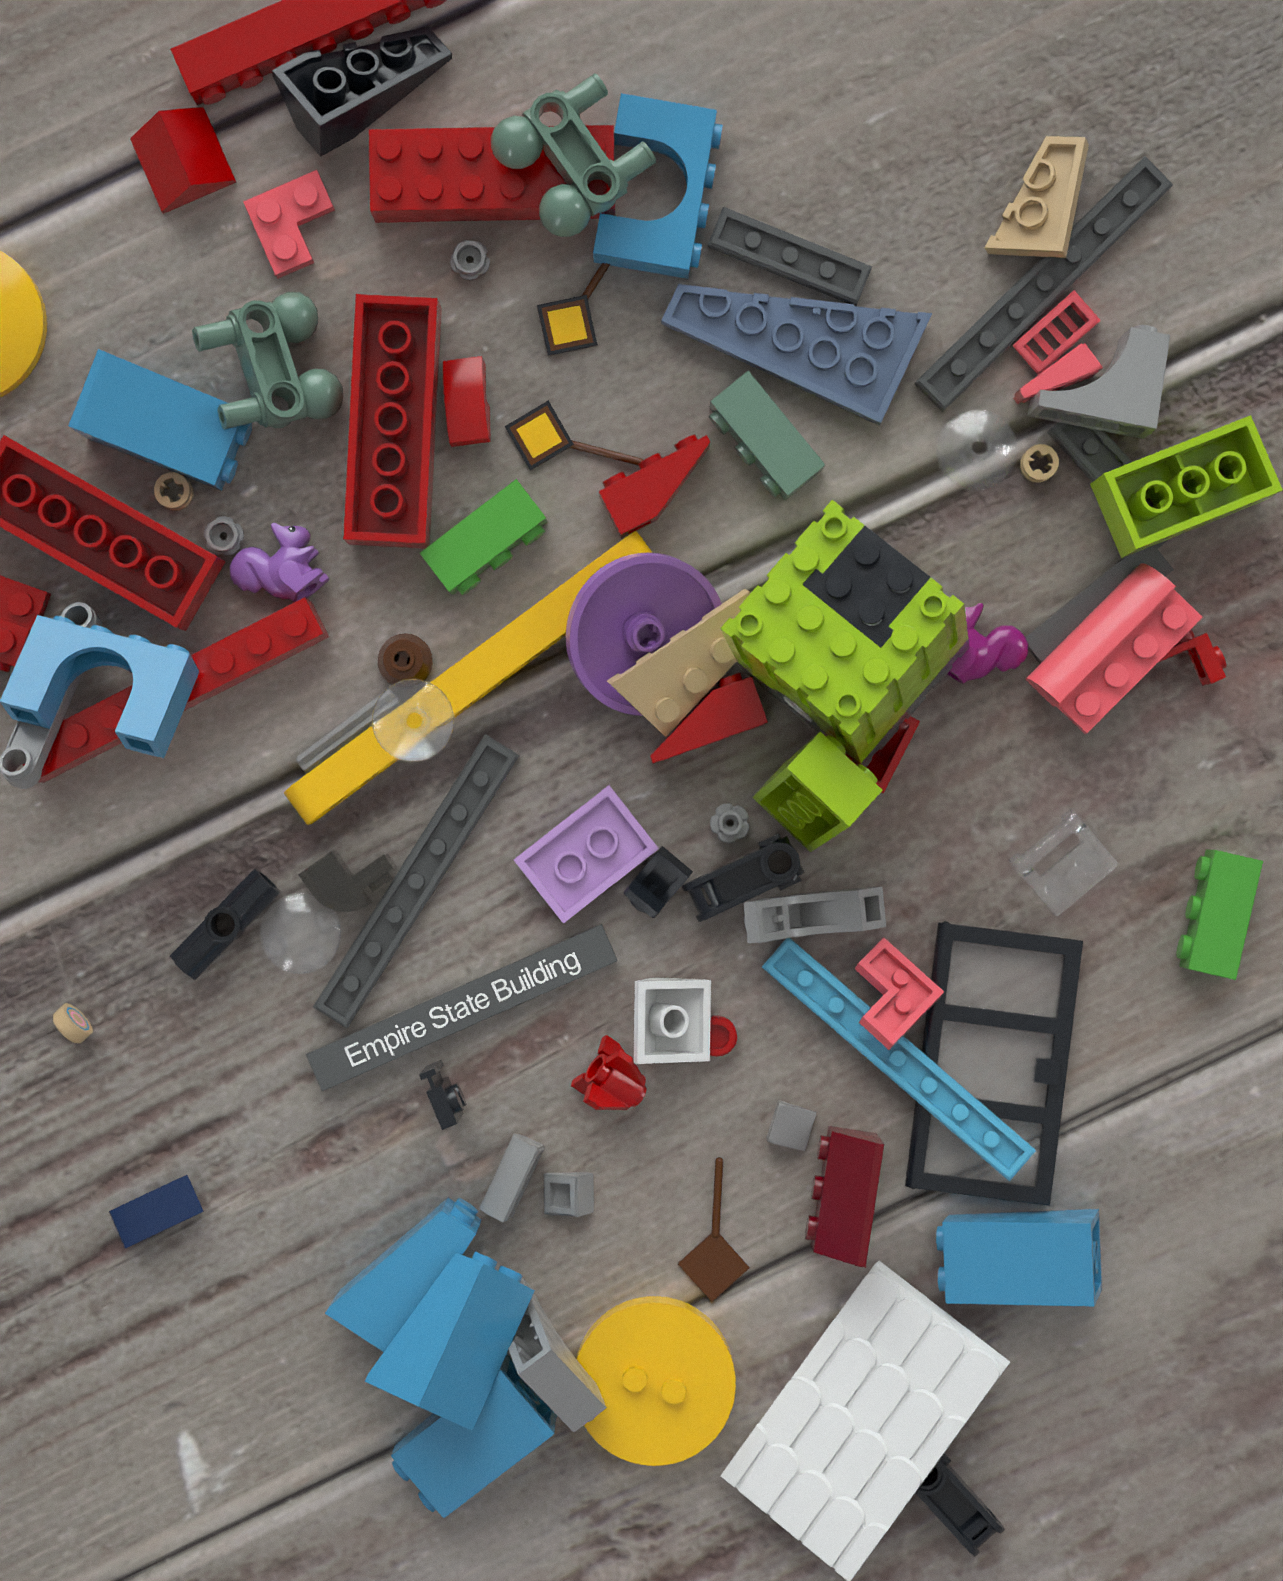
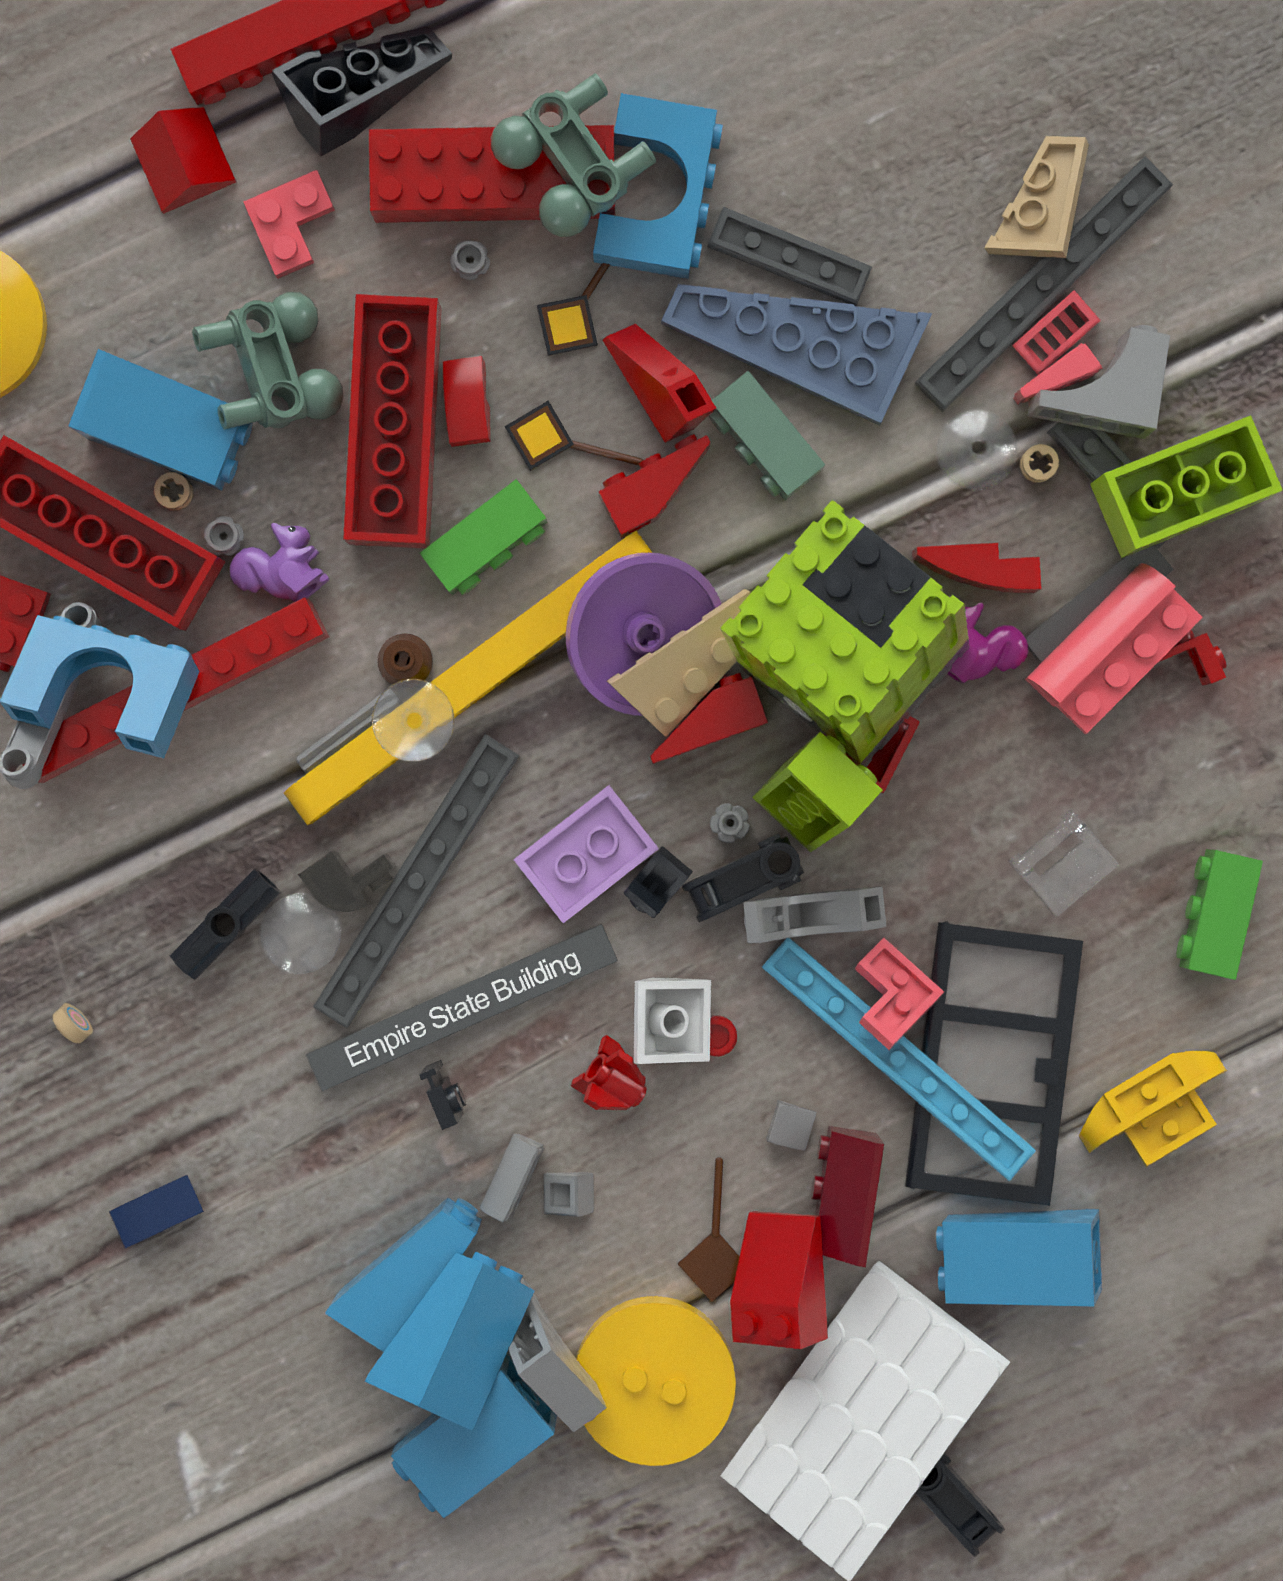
(660, 381): none -> red slope
(780, 1282): none -> red slope
(981, 567): none -> red slope
(1156, 1106): none -> yellow plate

